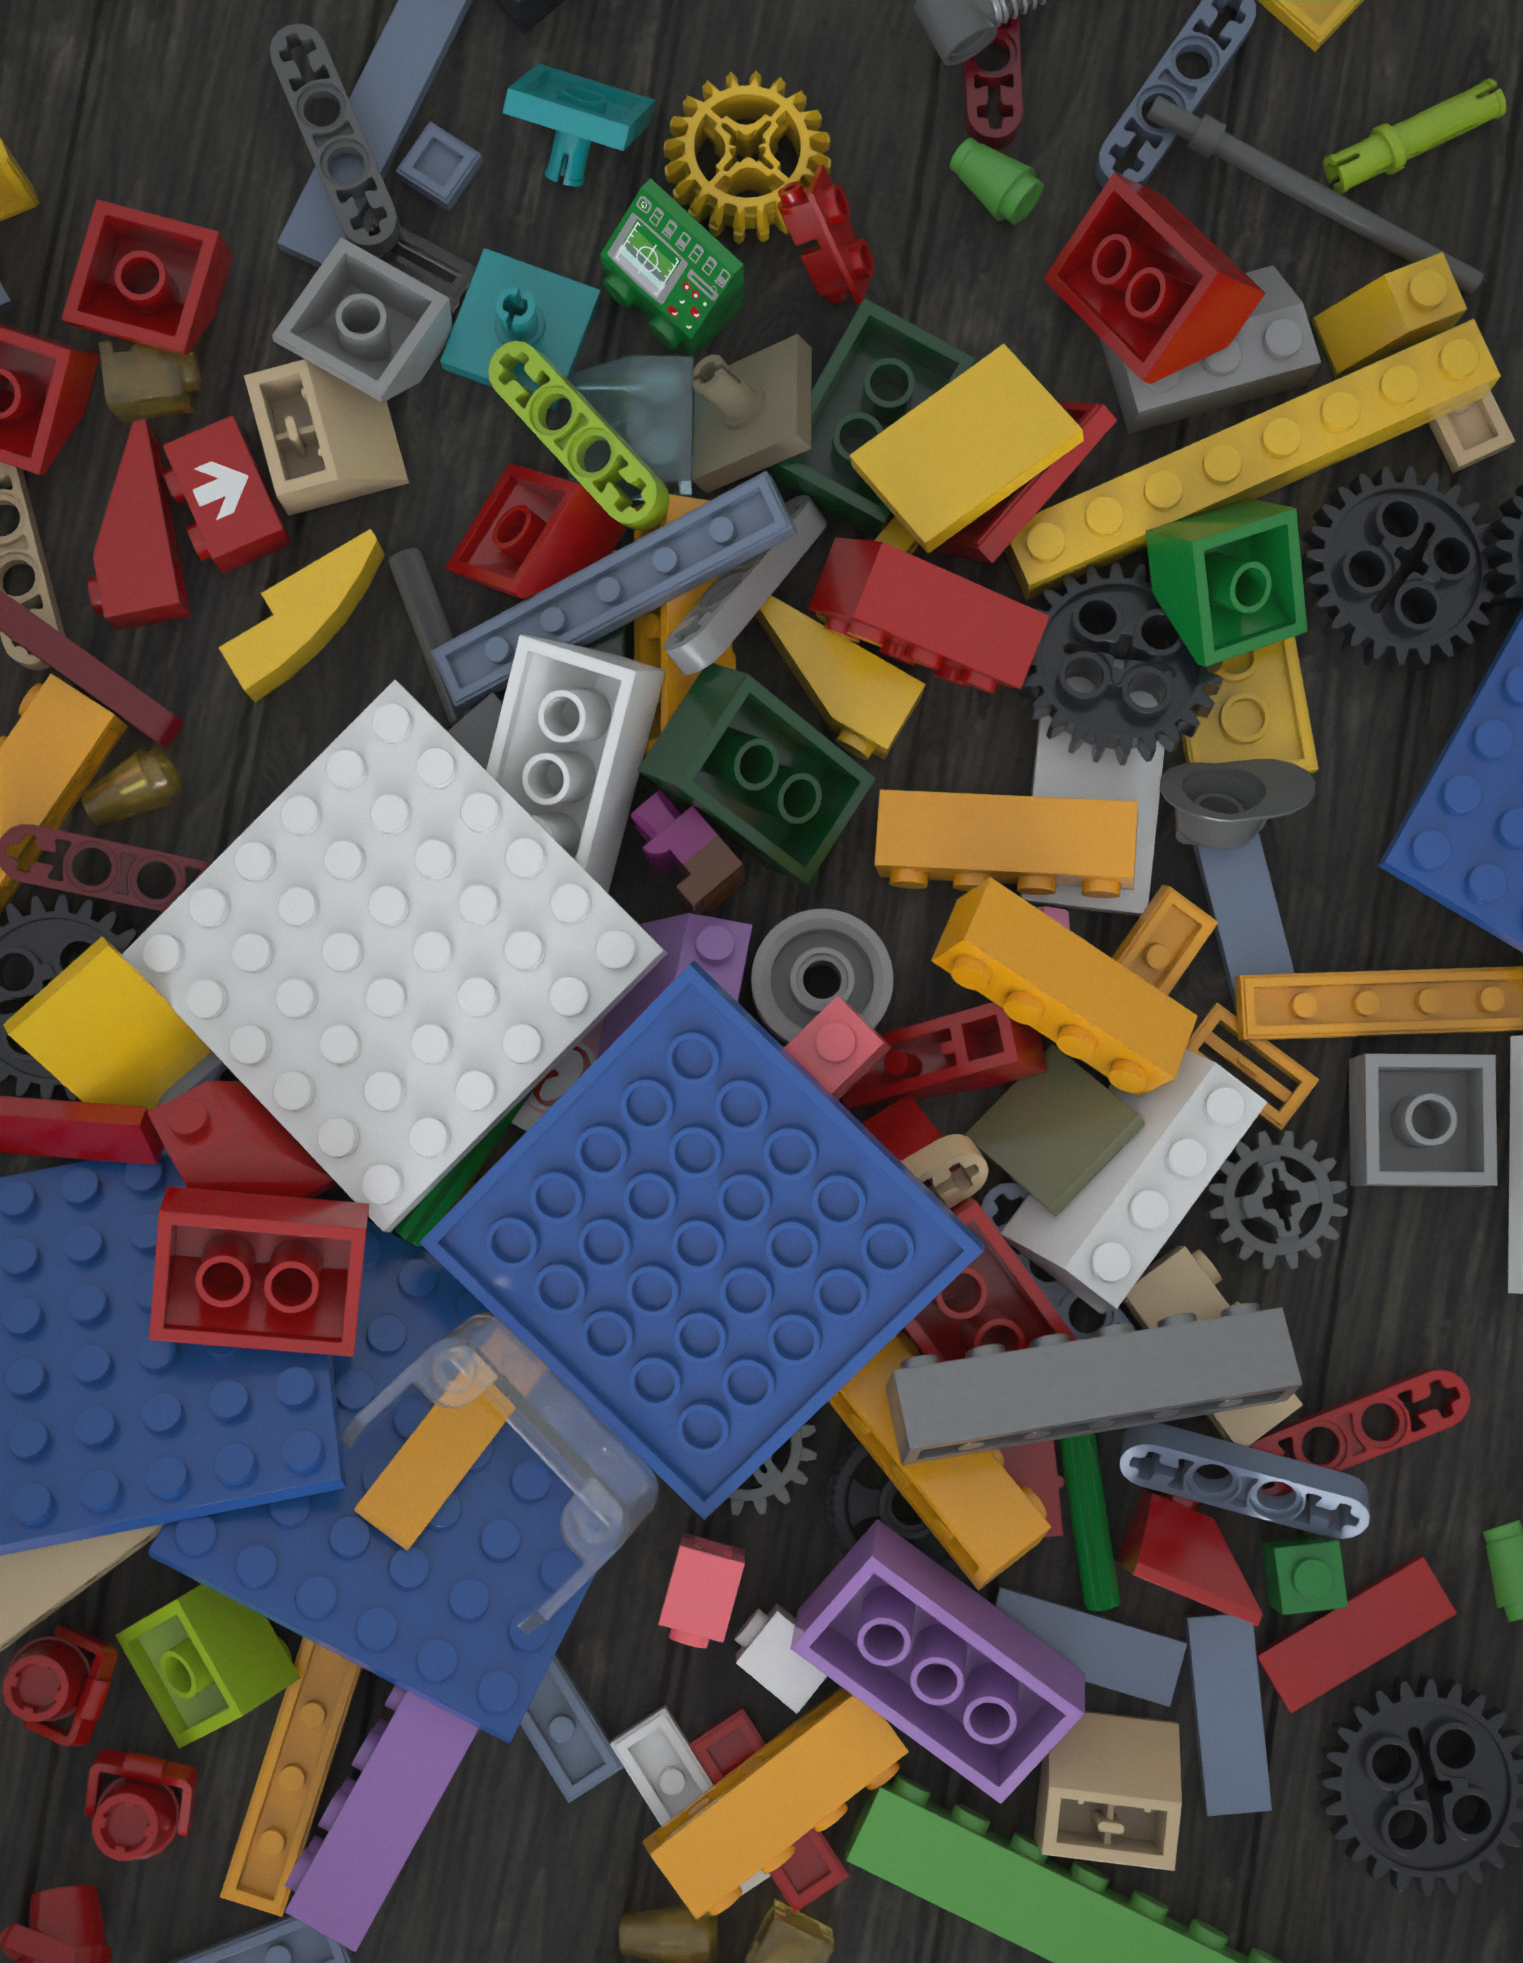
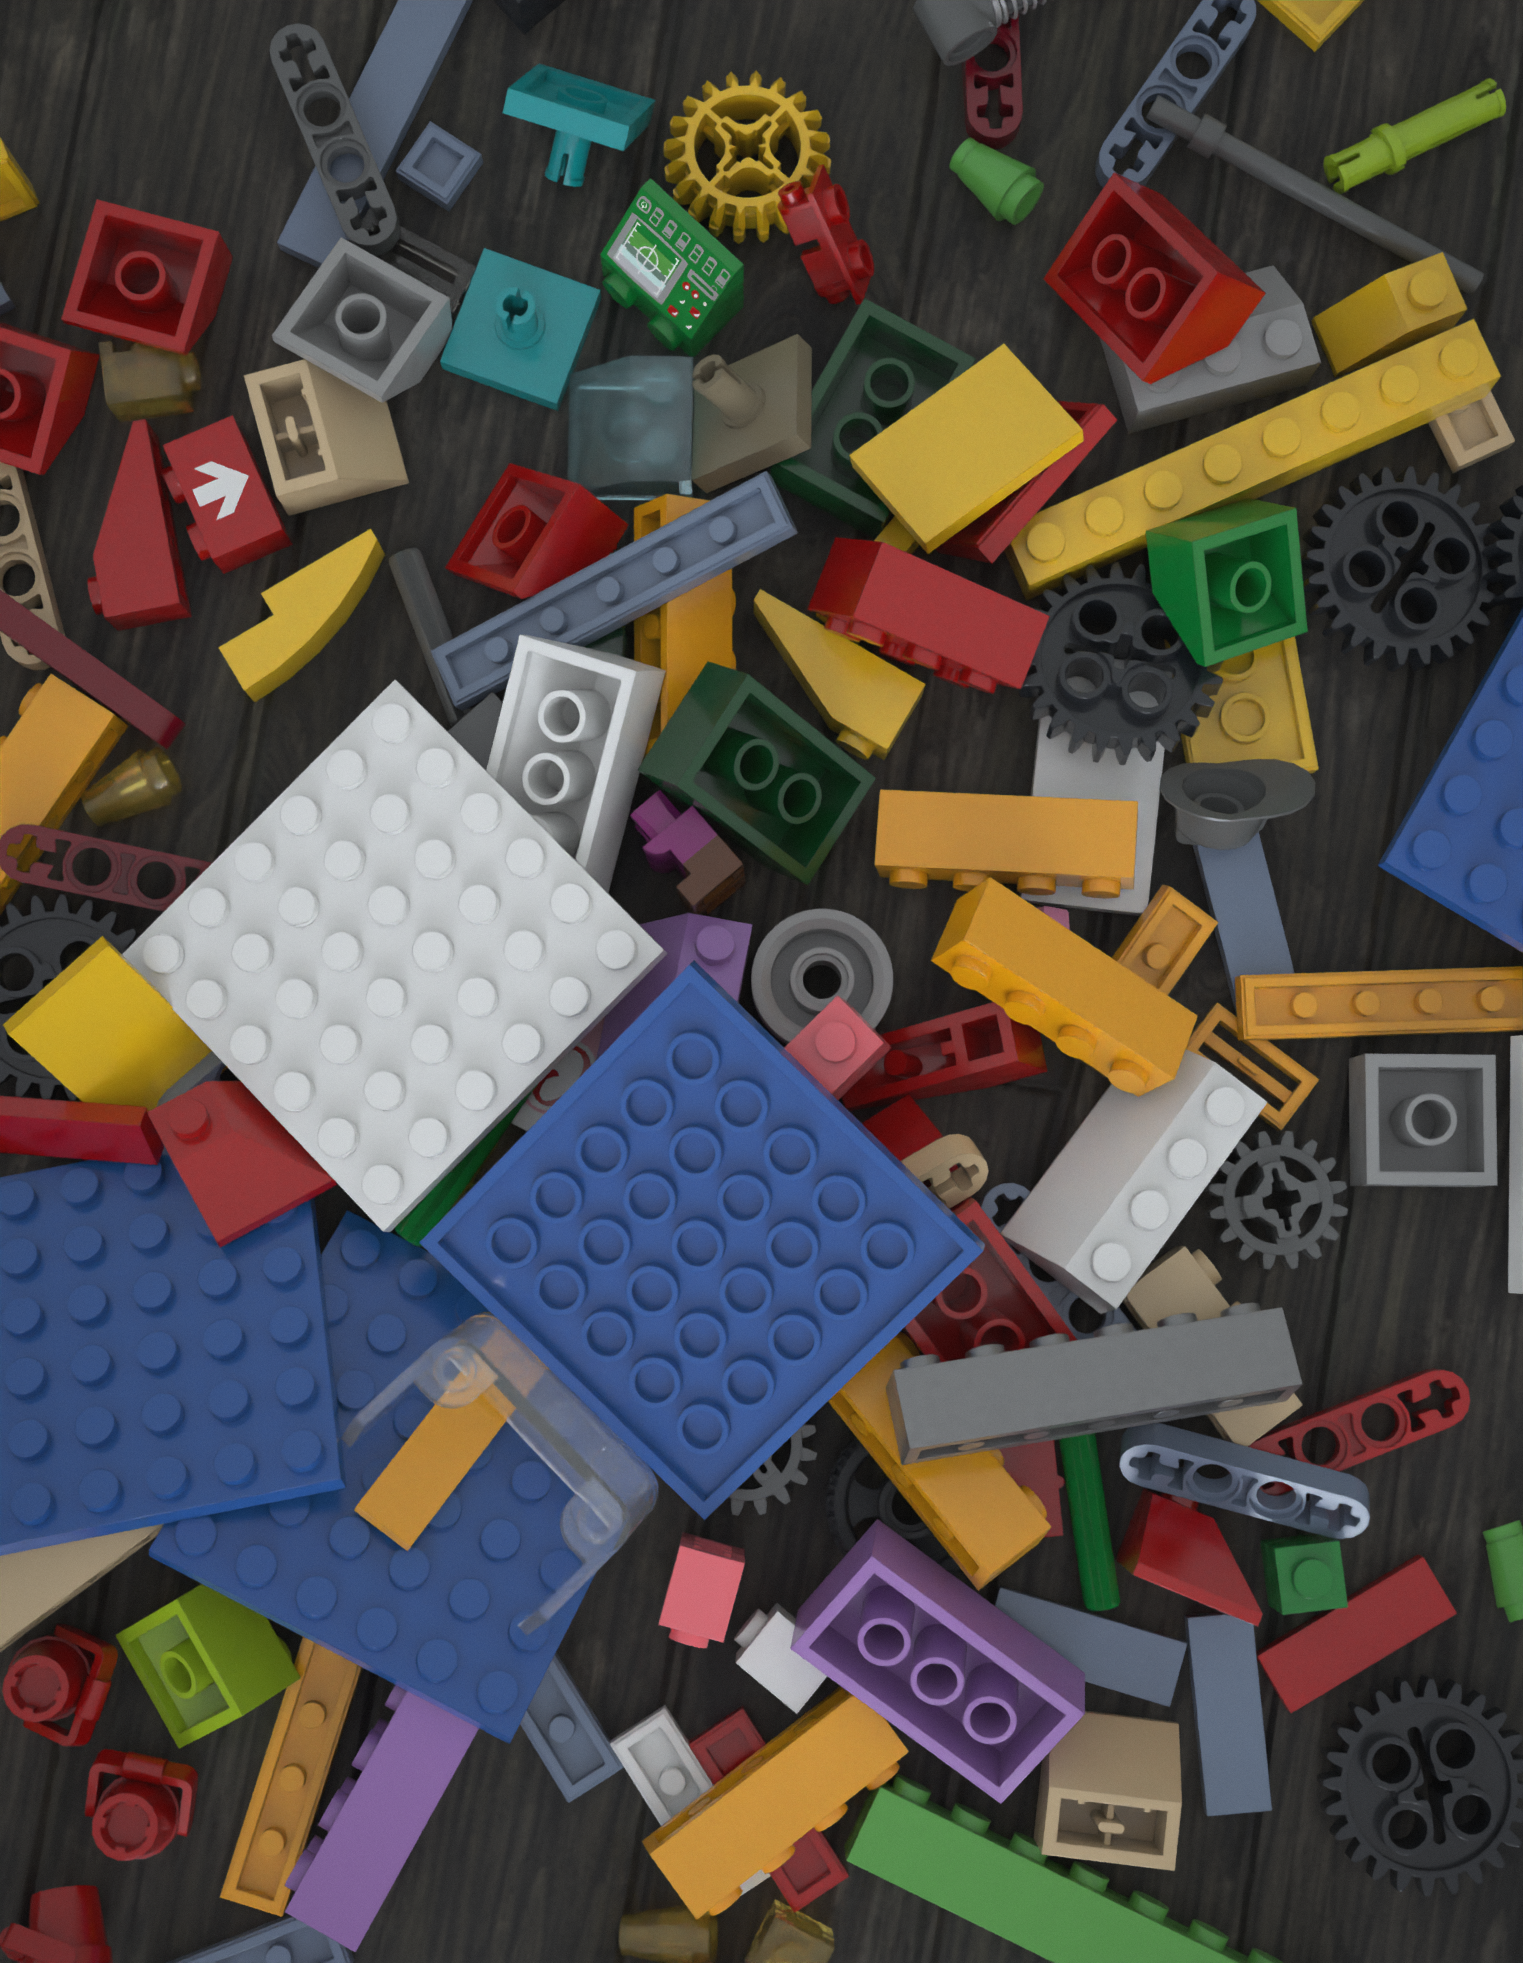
(258, 1271): red slope -> none
(579, 433): lime beam -> none
(740, 593): light grey beam -> none
(1055, 1131): olive tile -> none

